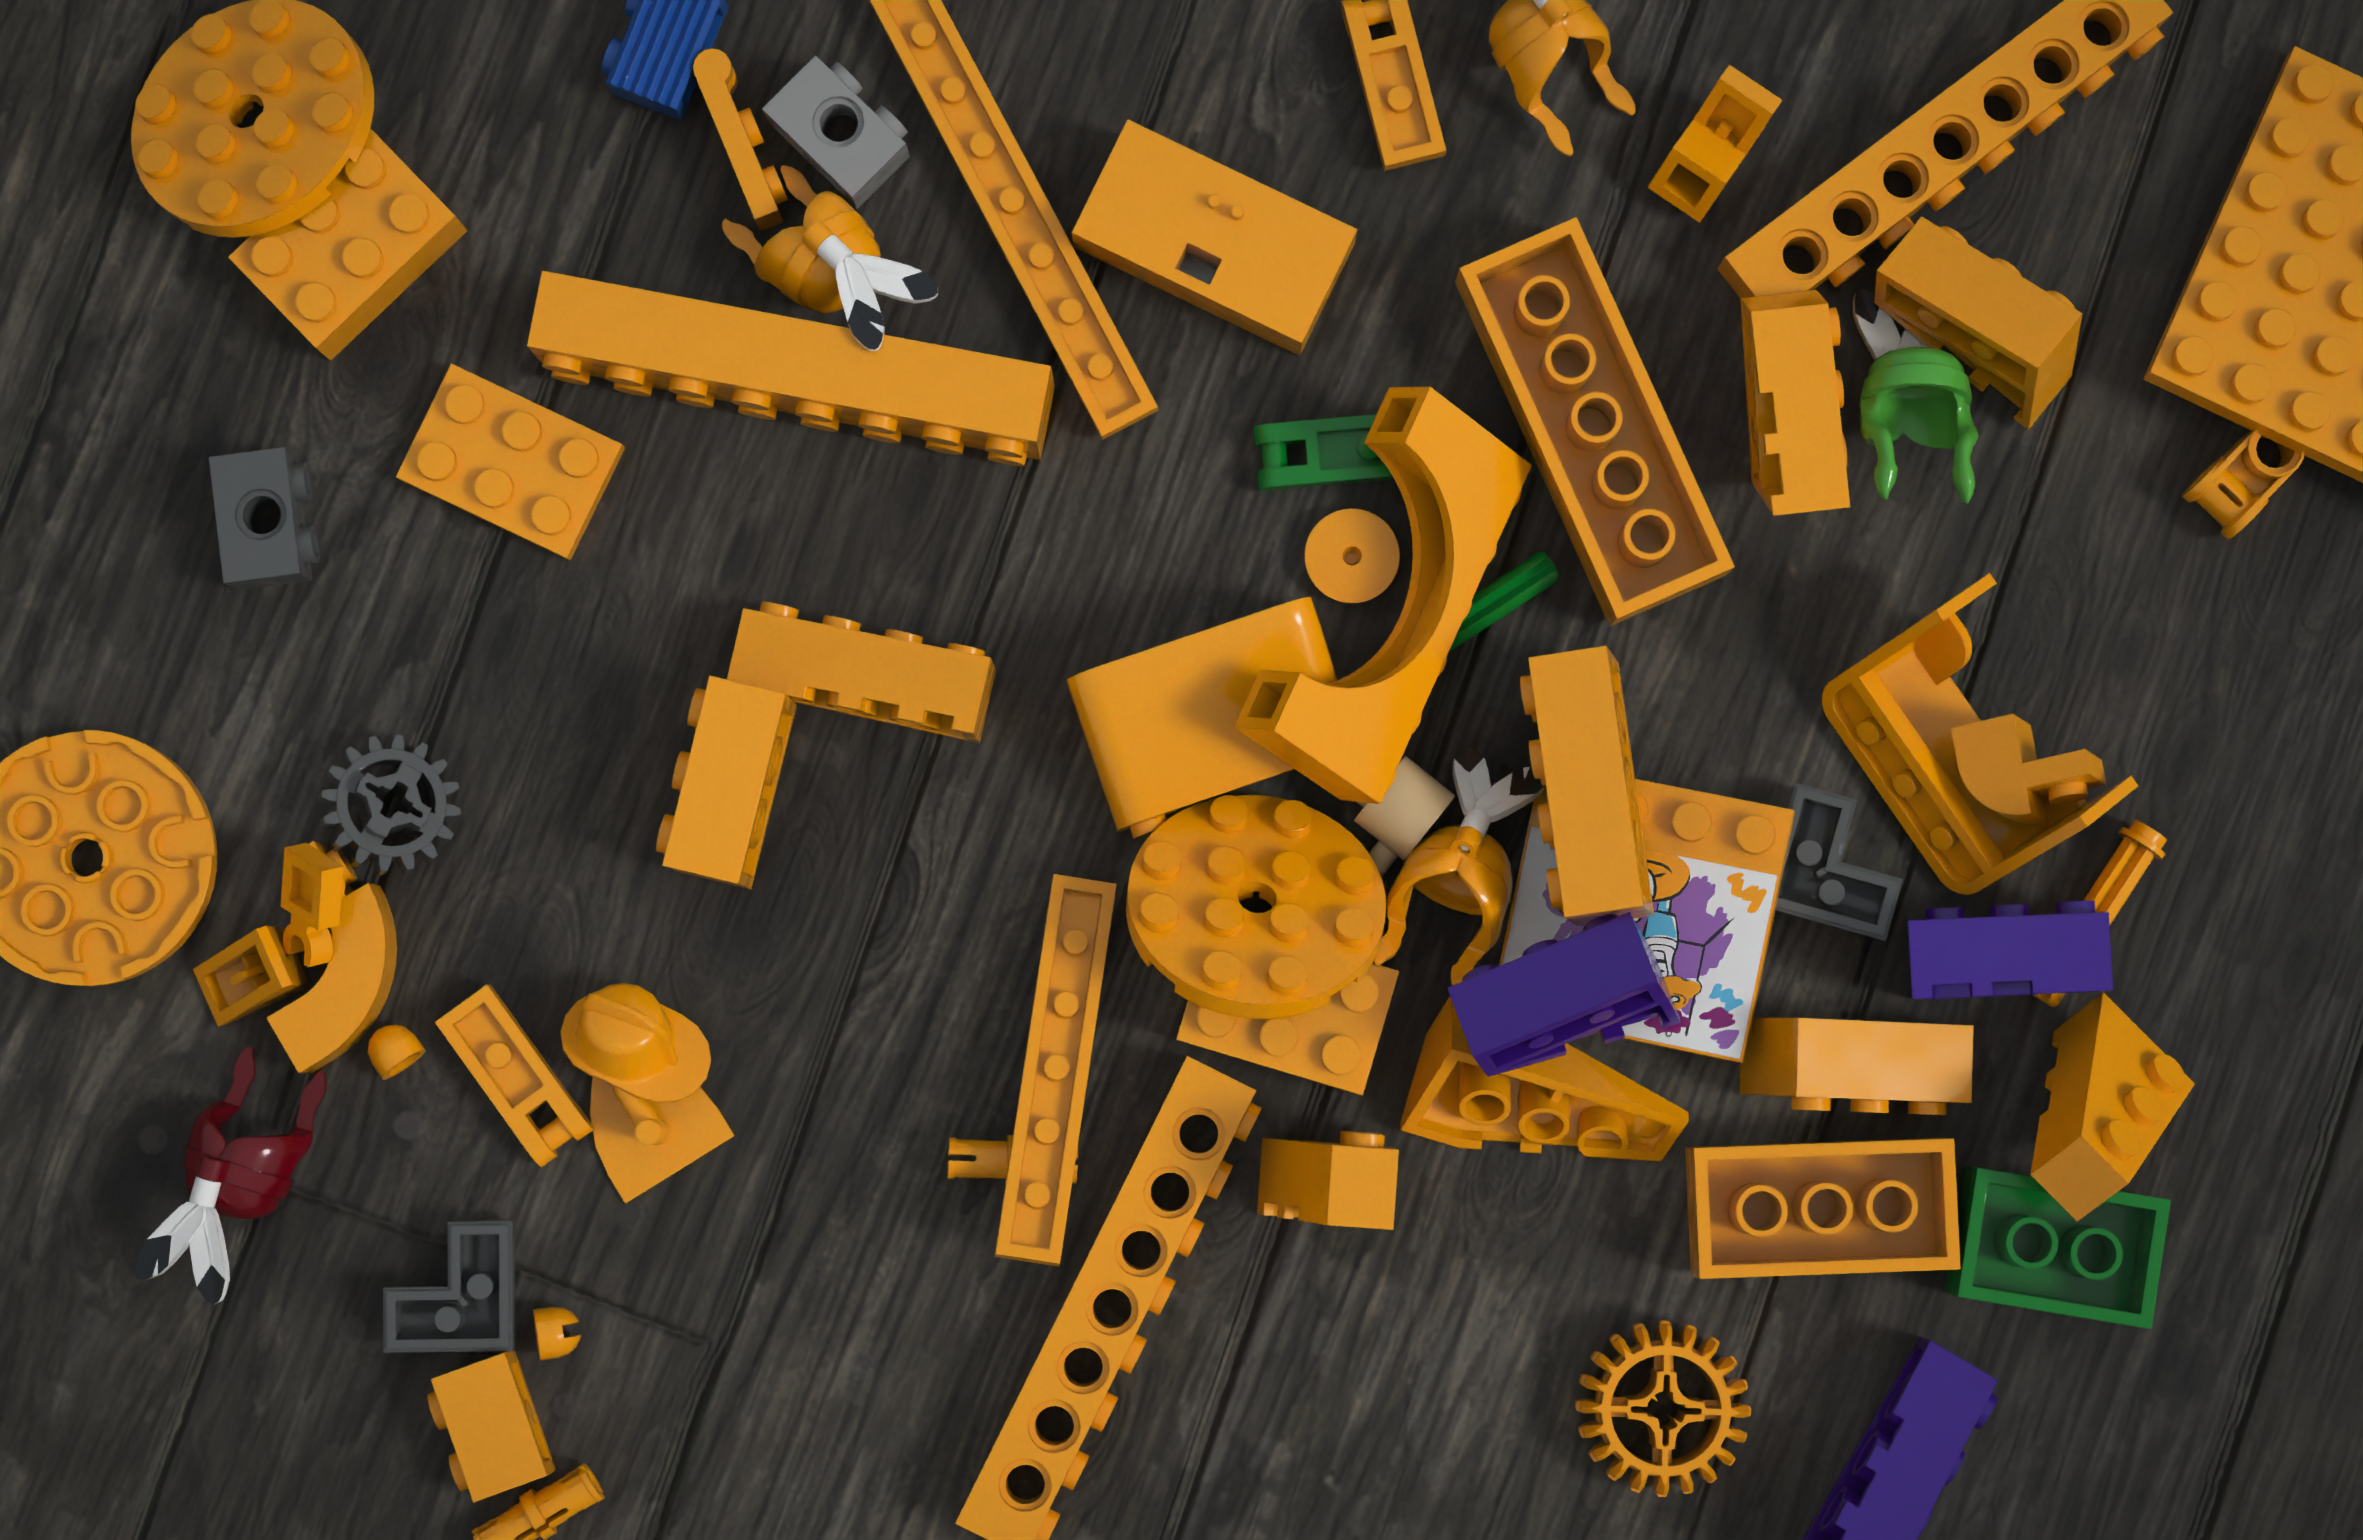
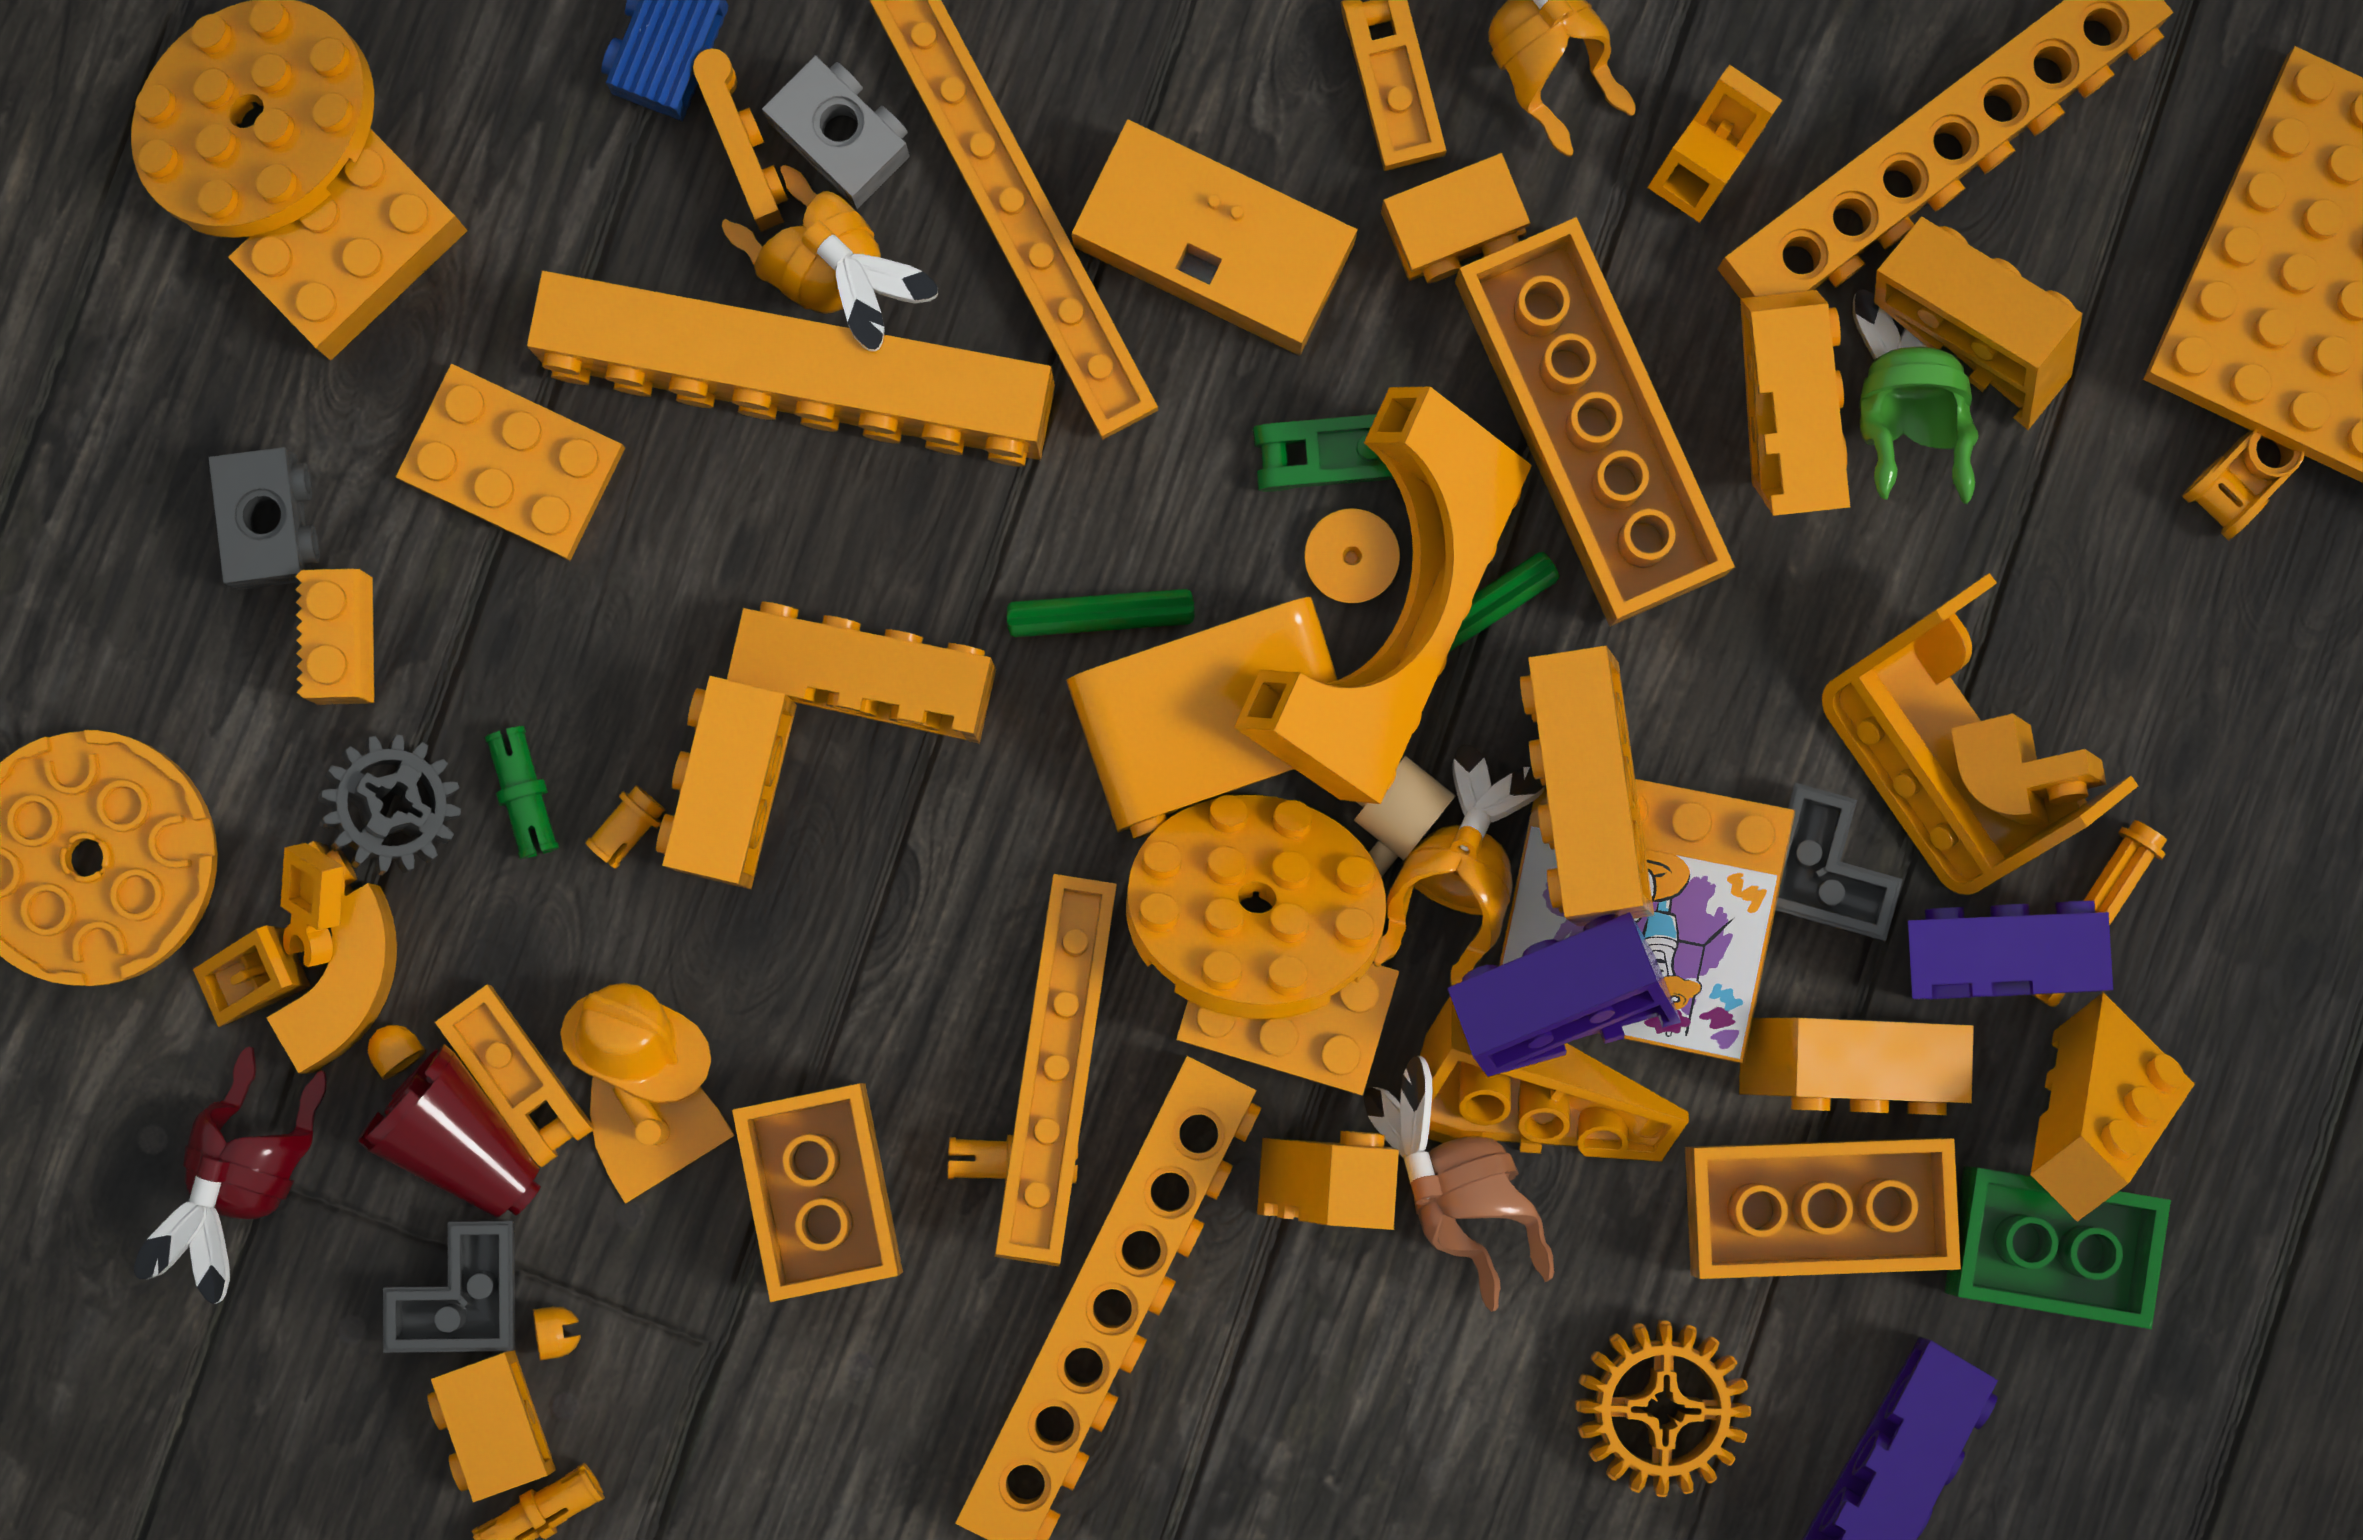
(336, 636): none -> light orange brick
(453, 1138): none -> dark red cone
(521, 792): none -> green pin
(625, 826): none -> light orange pin
(817, 1192): none -> light orange brick
(1100, 613): none -> green axle
(1455, 219): none -> light orange brick
(1455, 1179): none -> nougat hair

